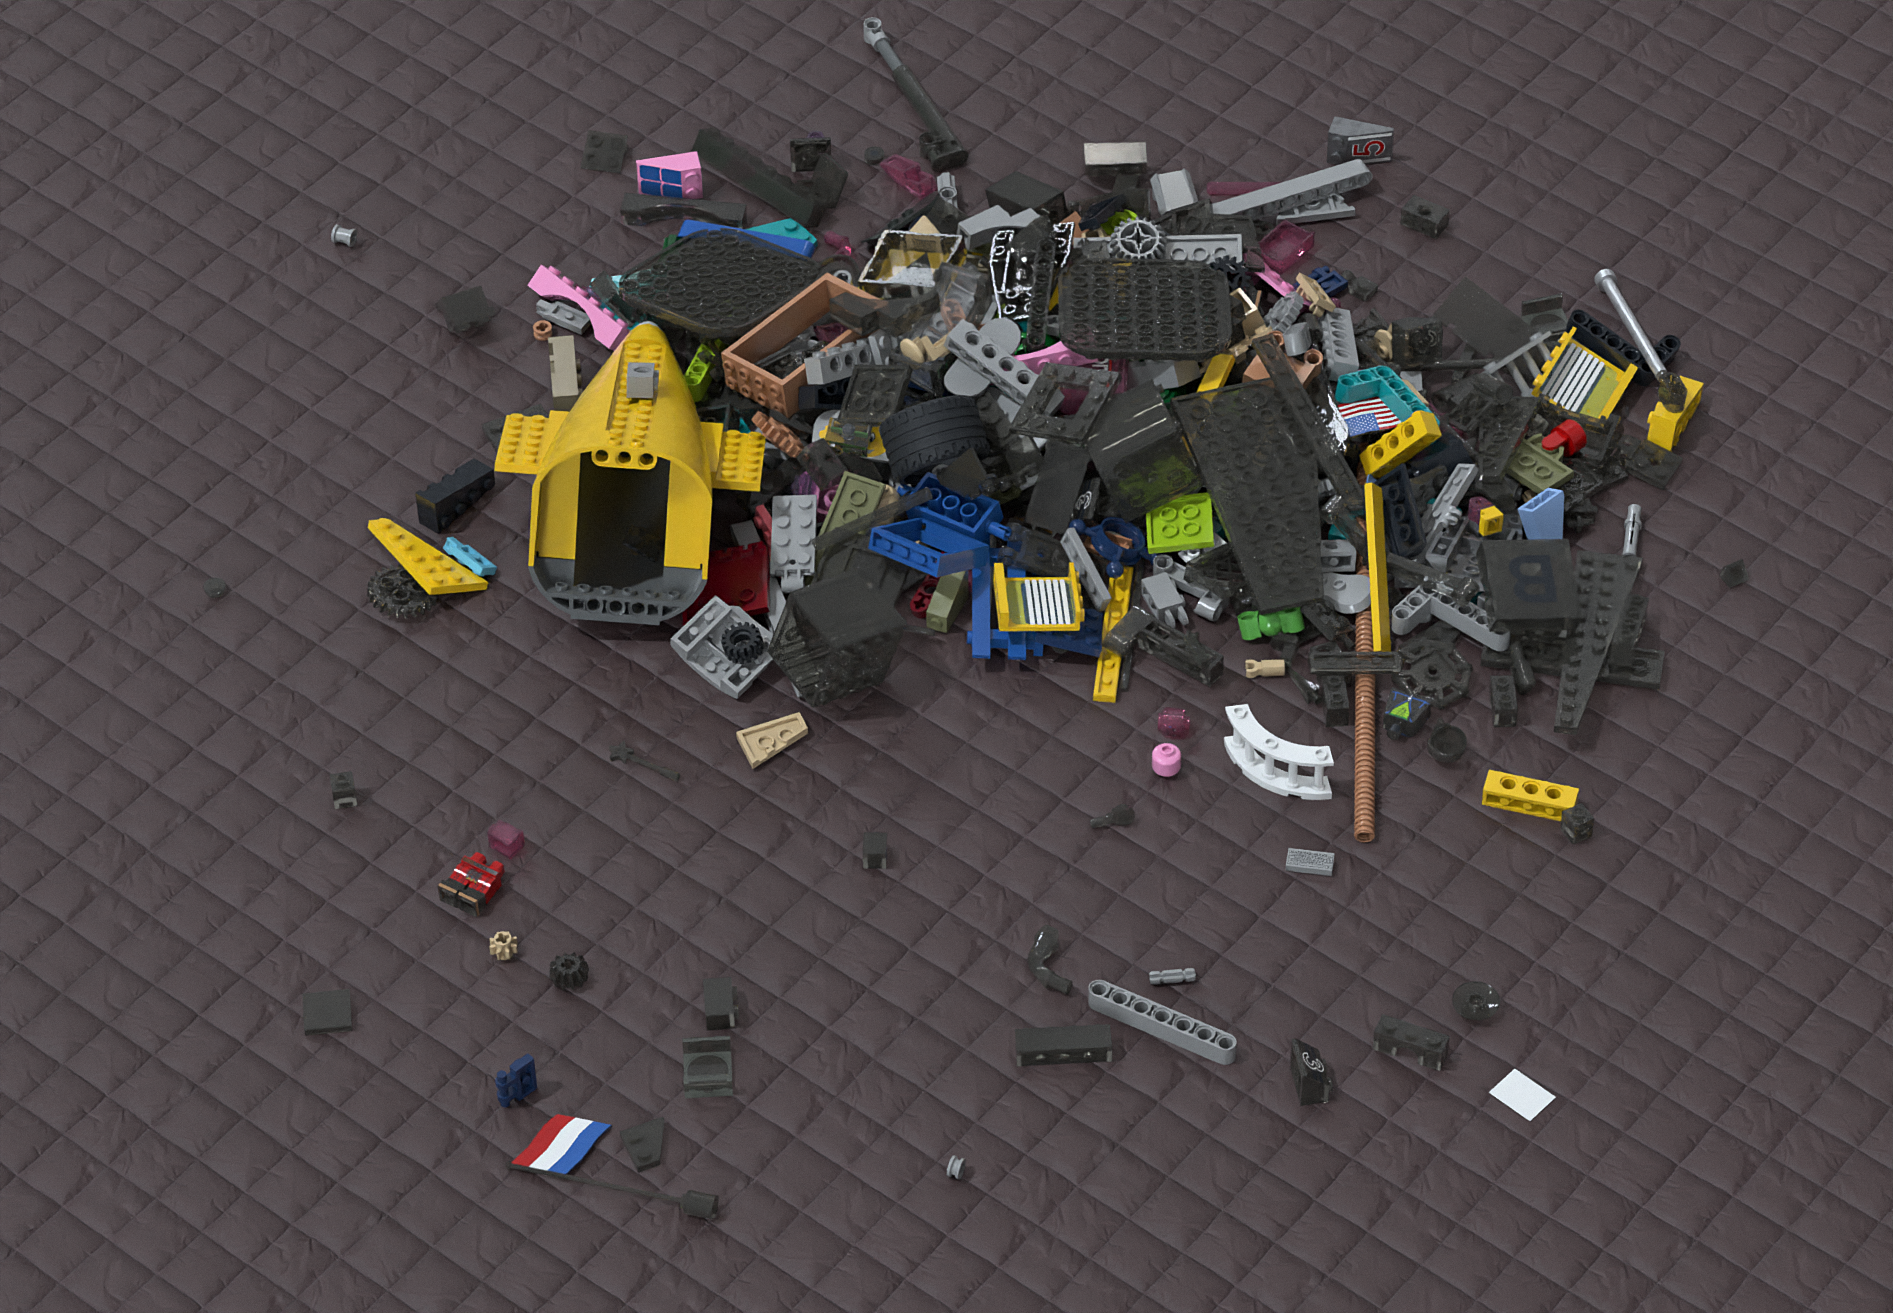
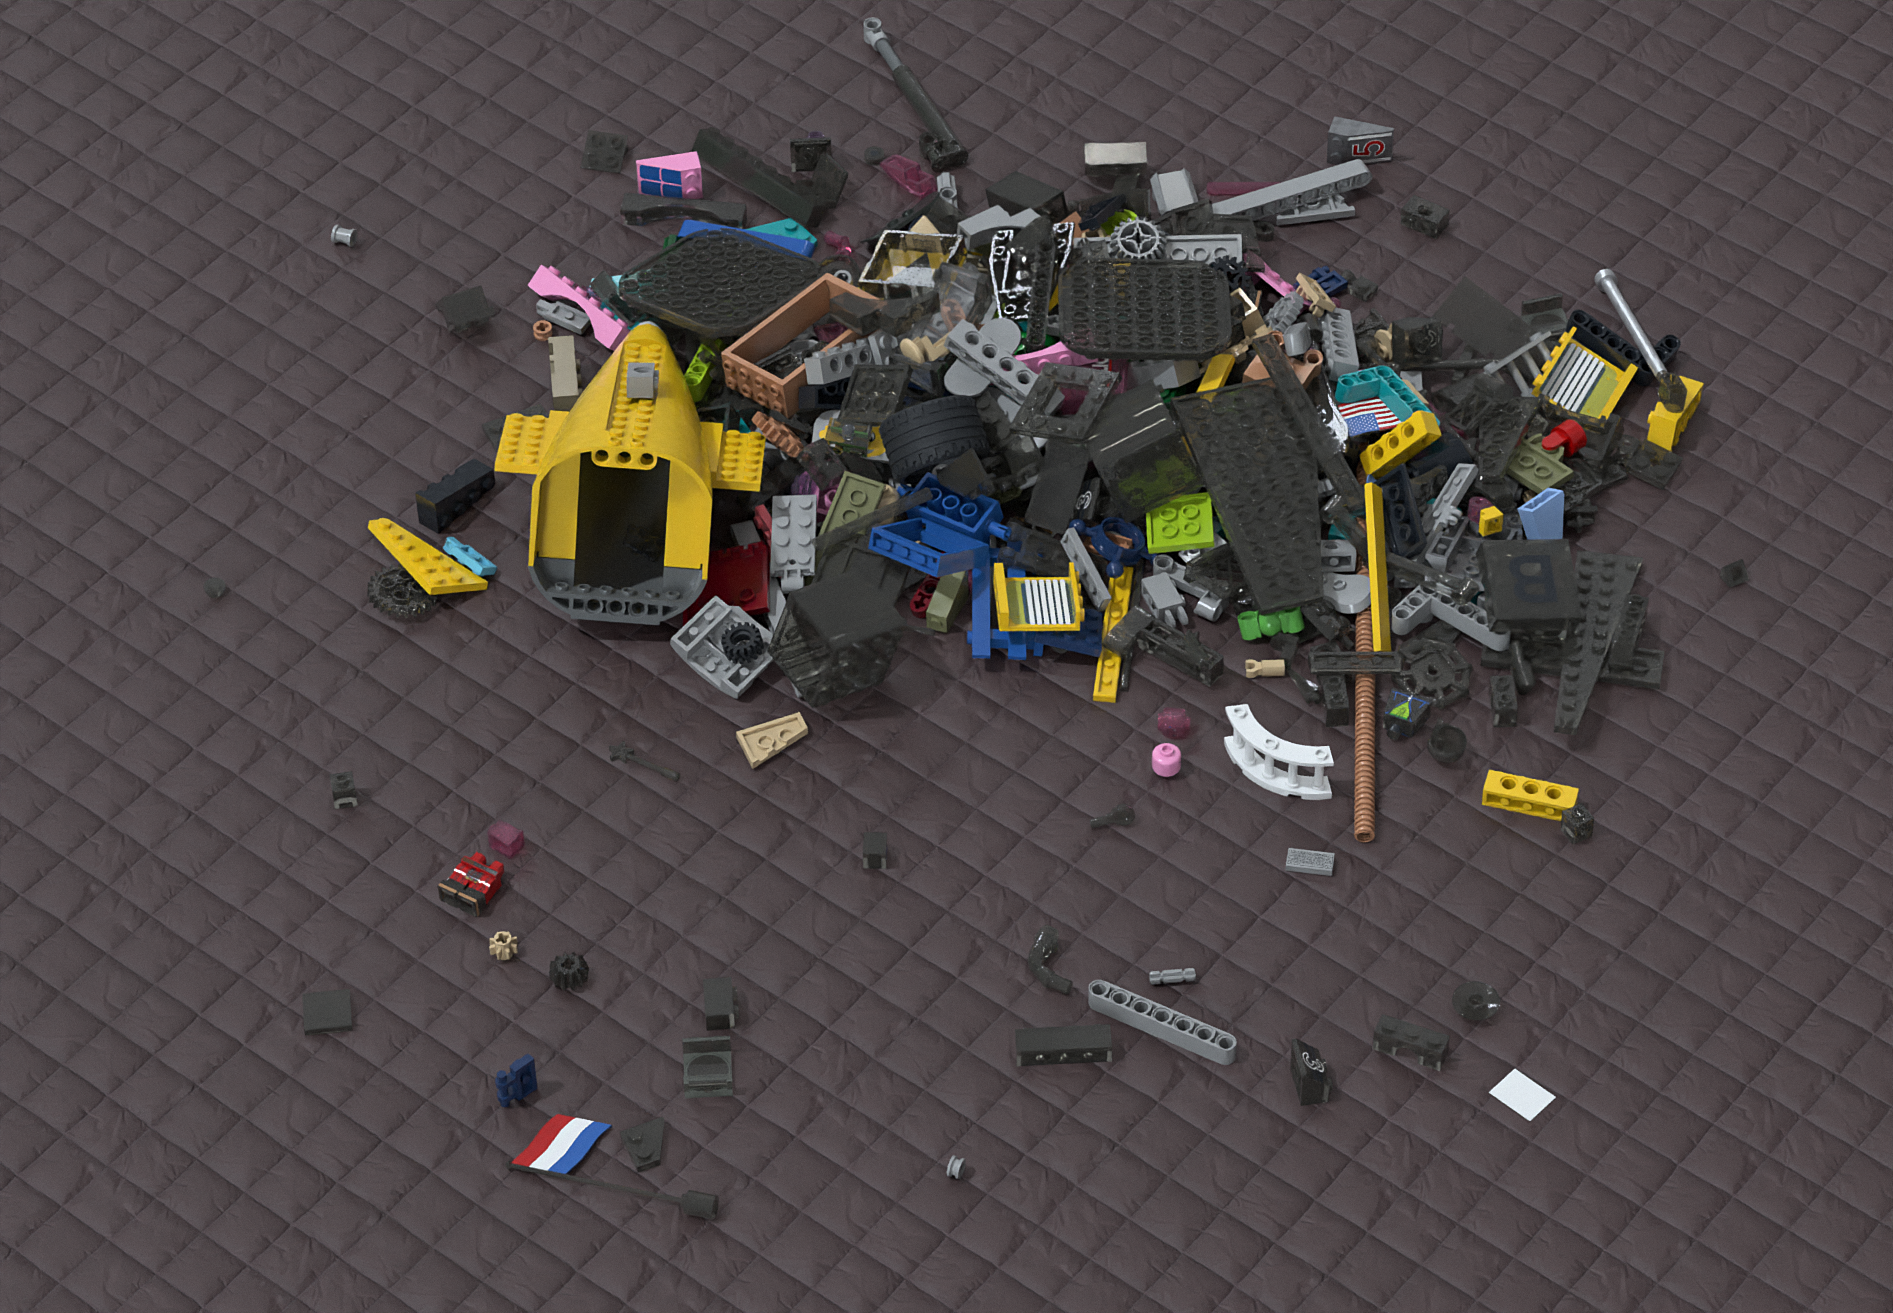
(1285, 246): clear pink container -> none
(1634, 515): light grey pin -> none

